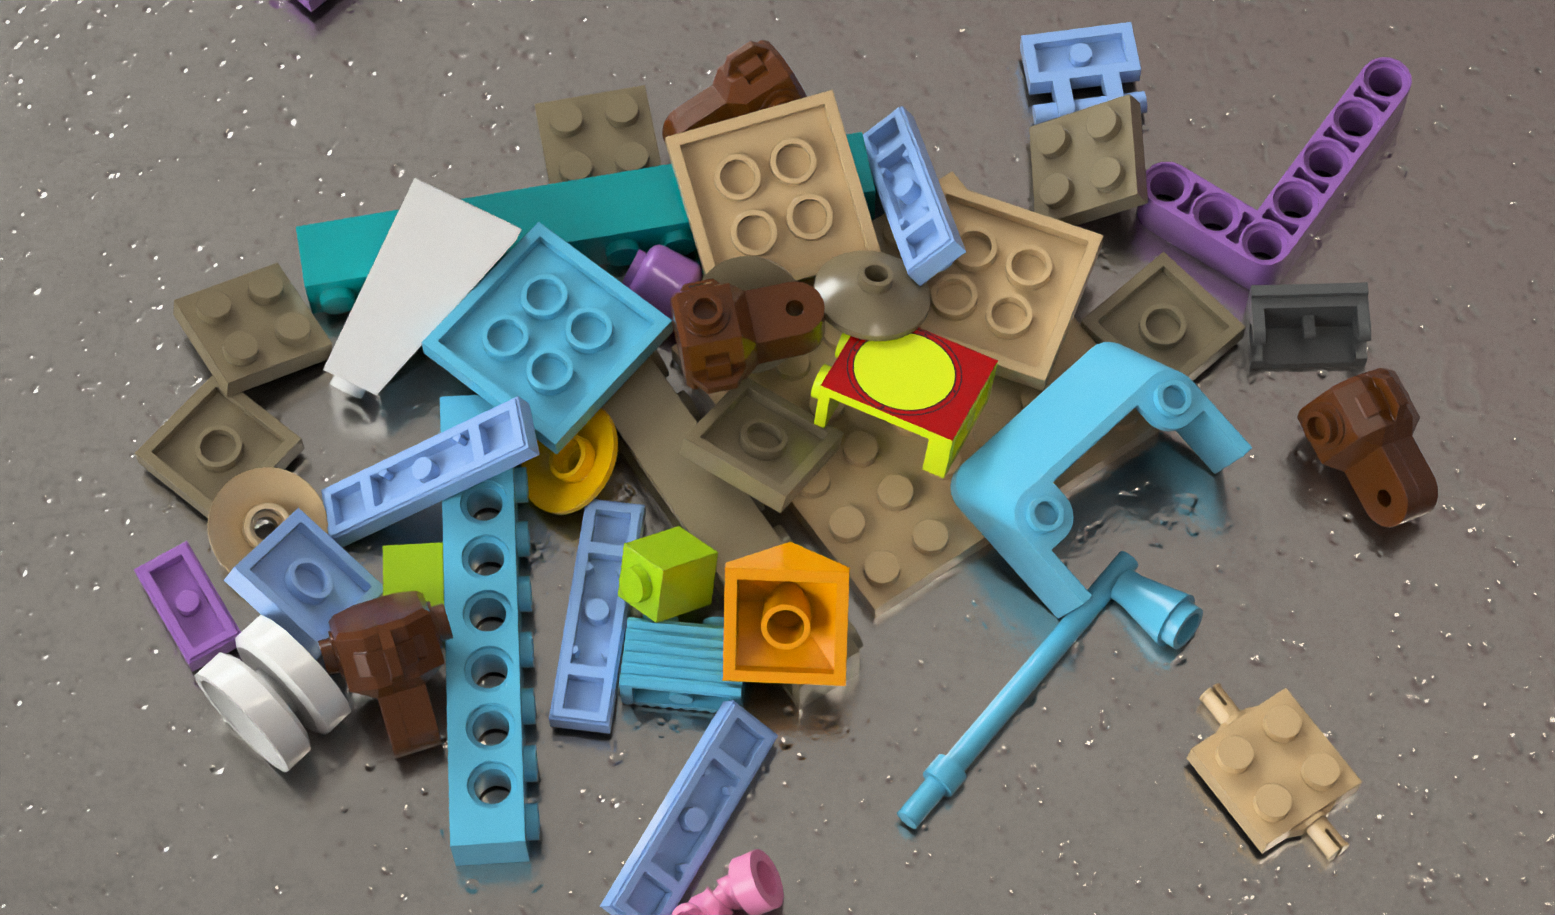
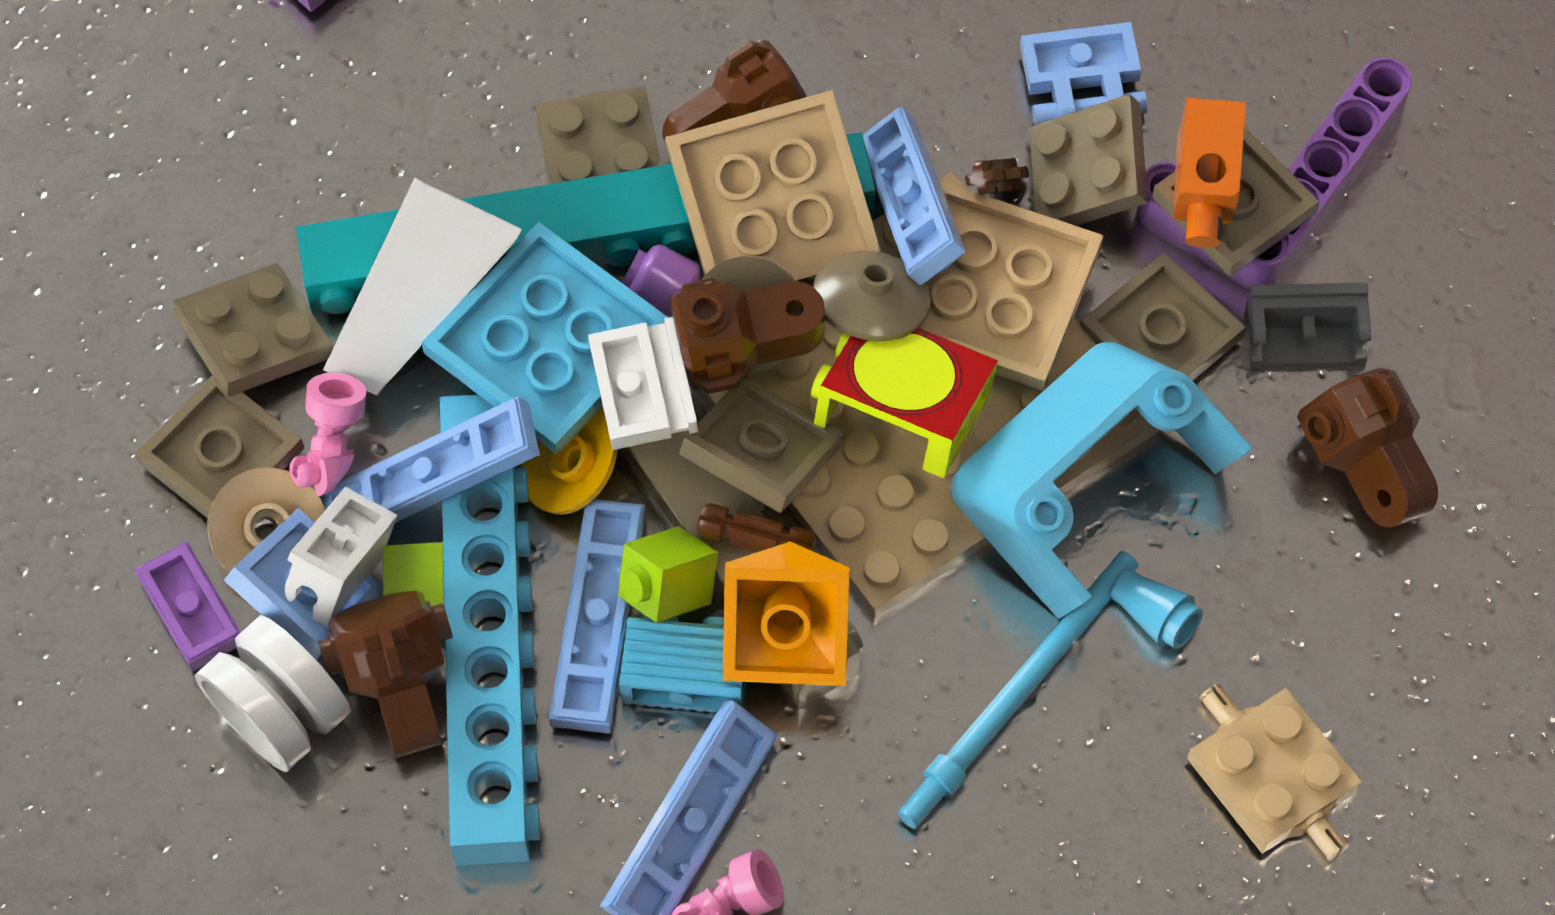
(334, 404): none -> bright pink arm
(339, 552): none -> white hinge
(642, 383): none -> white plate
(749, 530): none -> reddish brown axle
(996, 176): none -> reddish brown axle
(1208, 168): none -> orange torso
(1267, 208): none -> dark tan plate

